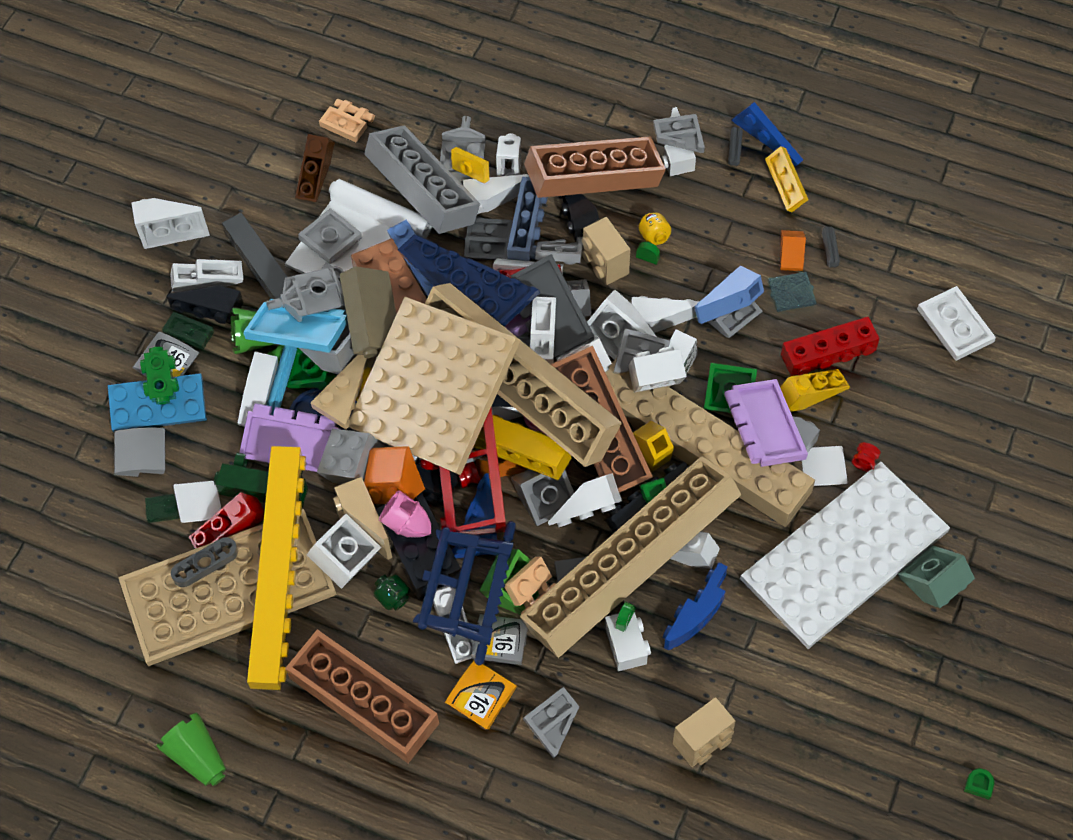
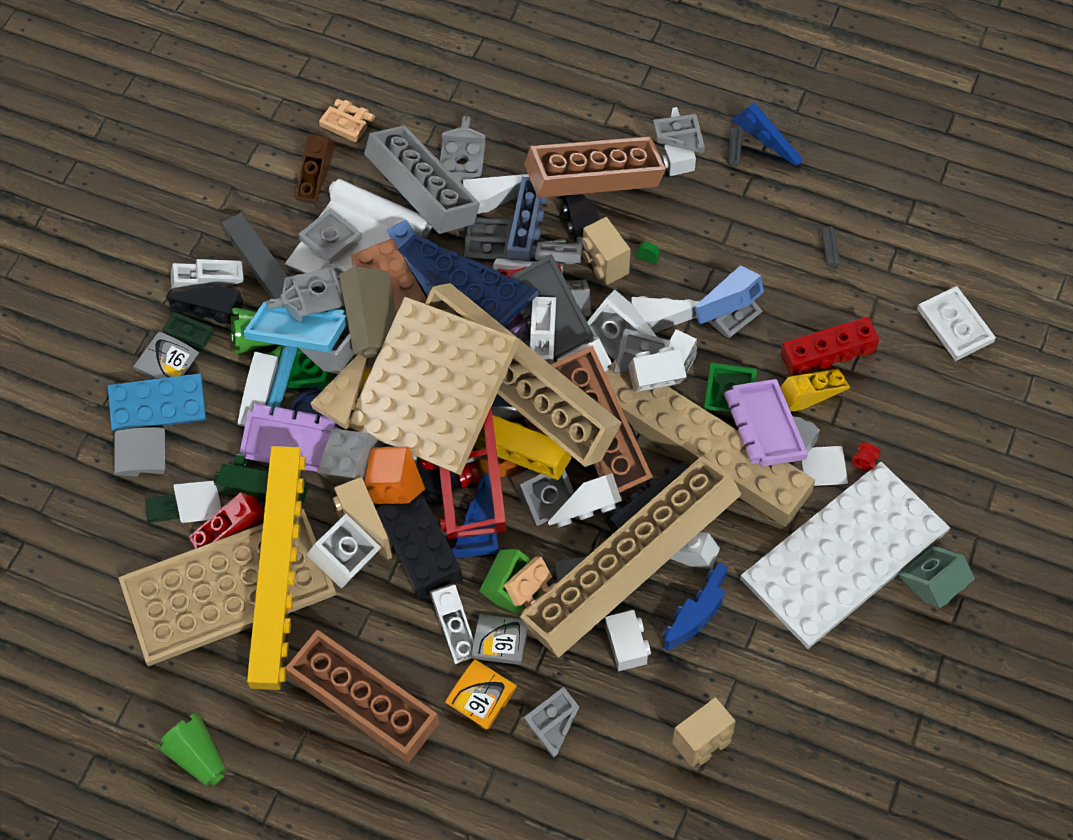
(158, 368): green brick -> none
(167, 222): white slope -> none
(201, 572): dark grey beam -> none
(391, 592): dark green head -> none
(405, 516): bright pink helmet -> none
(452, 624): dark blue piece -> none
(470, 165): yellow plate -> none
(508, 151): white torso -> none
(625, 616): green tile -> none
(652, 489): green tile -> none
(654, 445): yellow slope -> none
(655, 228): yellow head -> none
(786, 179): yellow plate -> none
(792, 250): orange slope -> none
(792, 291): clear light blue piece -> none
(980, 783): green tile -> none

